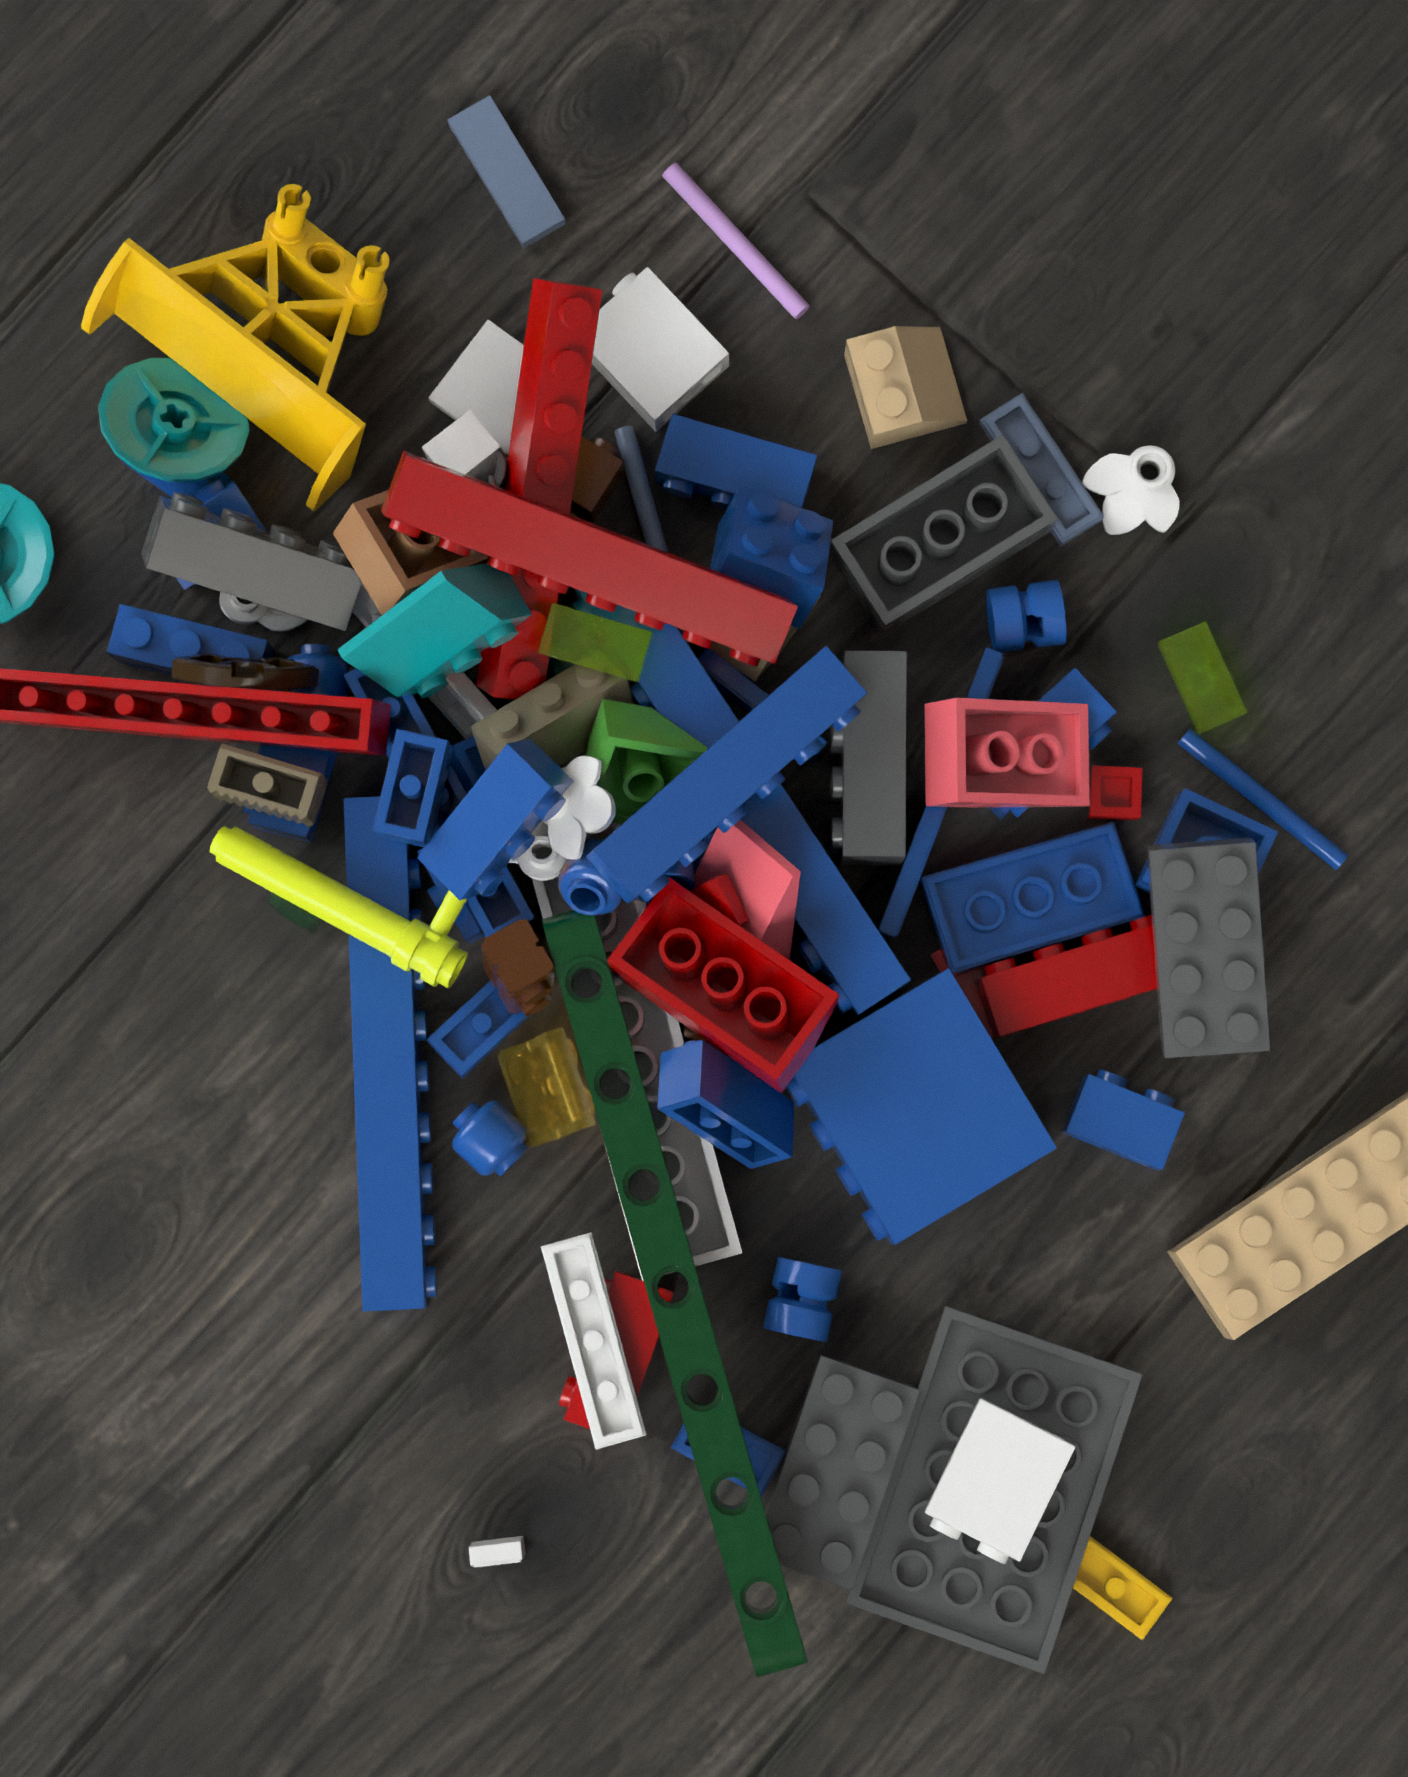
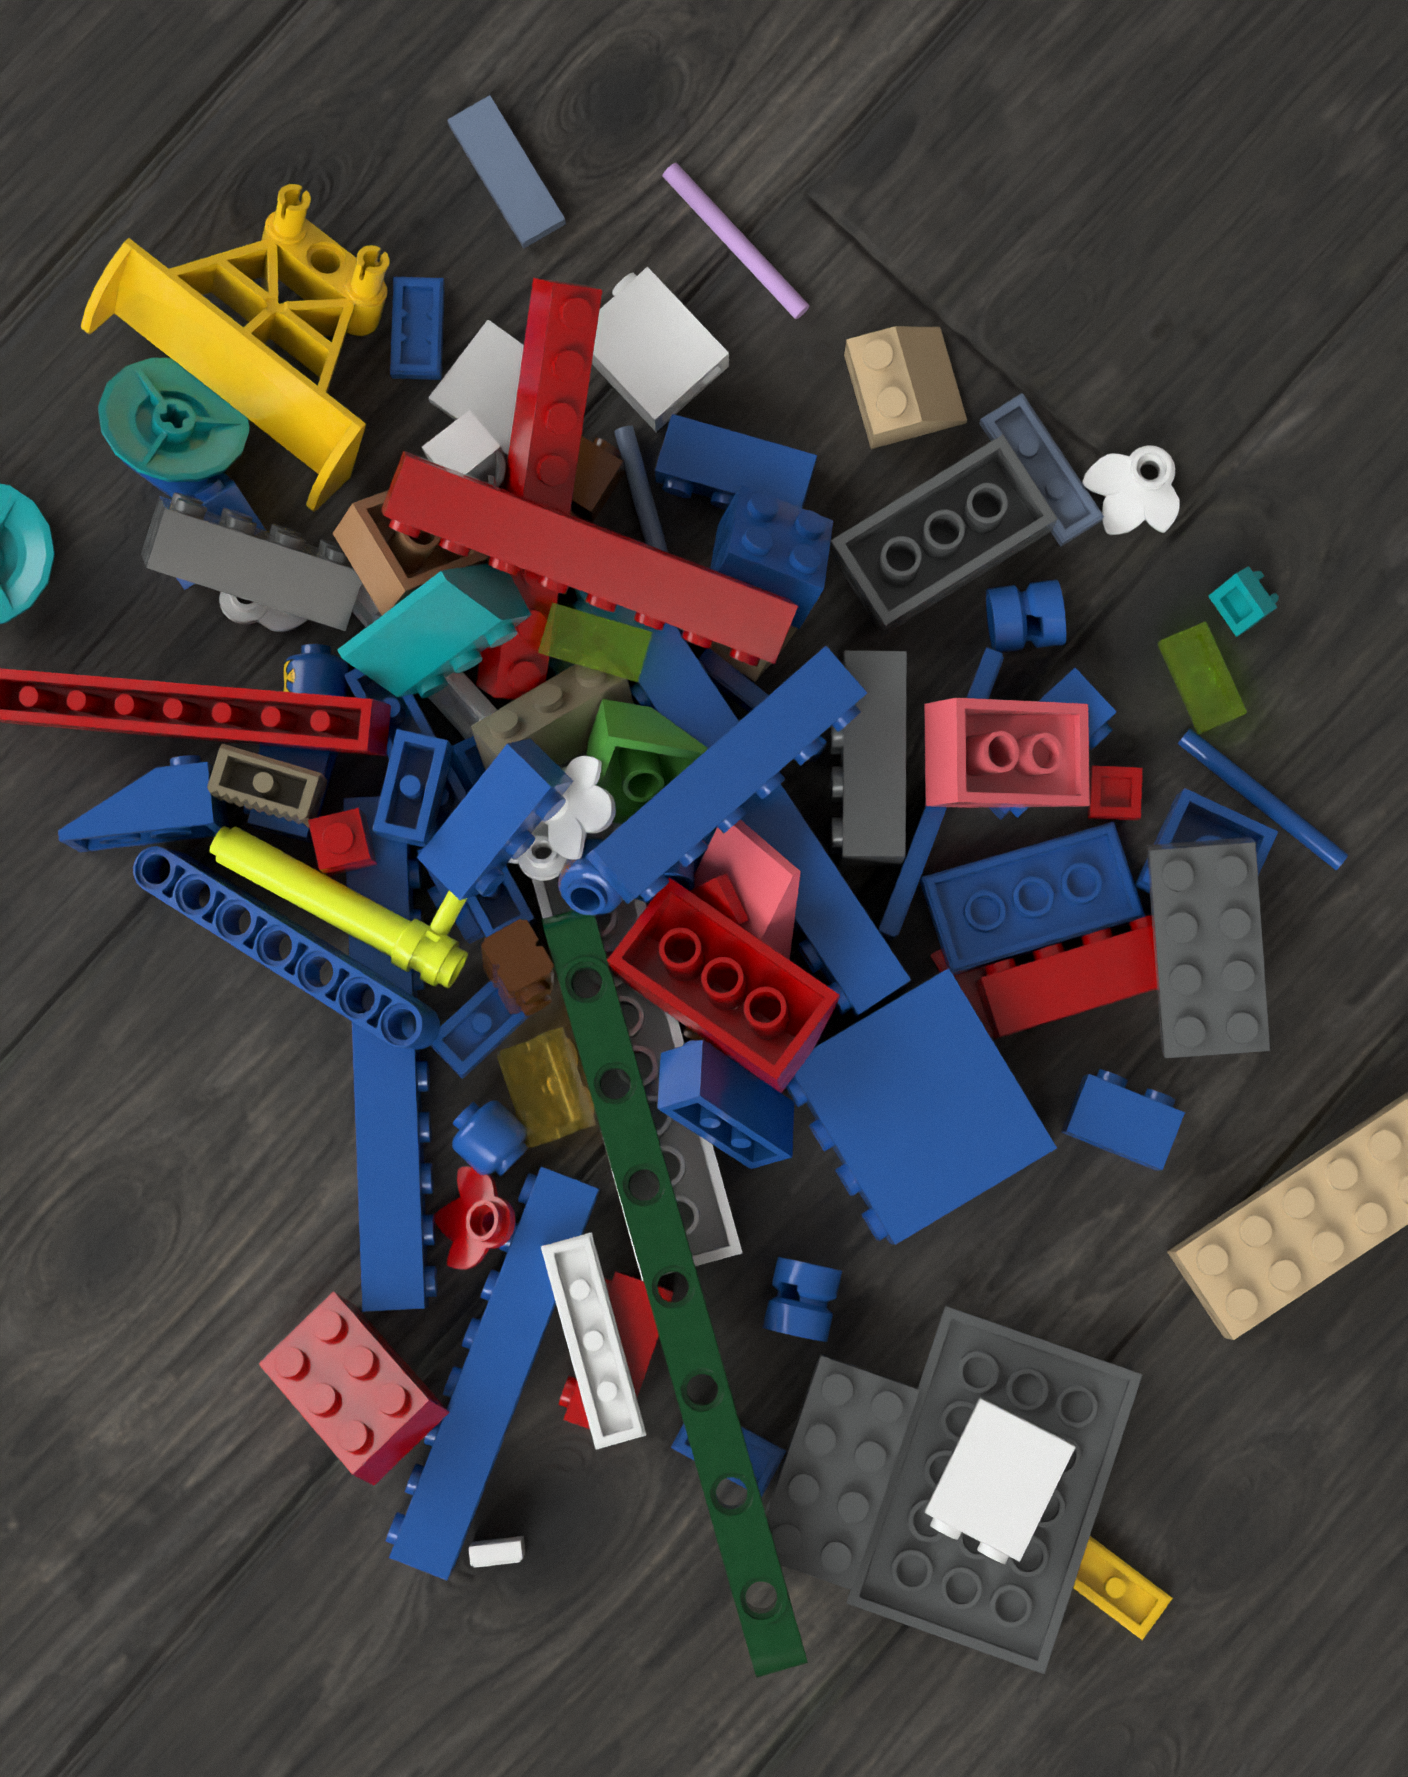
(155, 639): blue brick -> none
(155, 809): none -> blue slope
(245, 672): dark brown tile -> none
(294, 913): clear green tile -> none
(307, 953): none -> blue beam
(342, 842): none -> red brick
(353, 1388): none -> brick
(417, 328): none -> blue plate
(475, 1220): none -> red plate
(491, 1380): none -> blue brick
(1243, 600): none -> teal tile

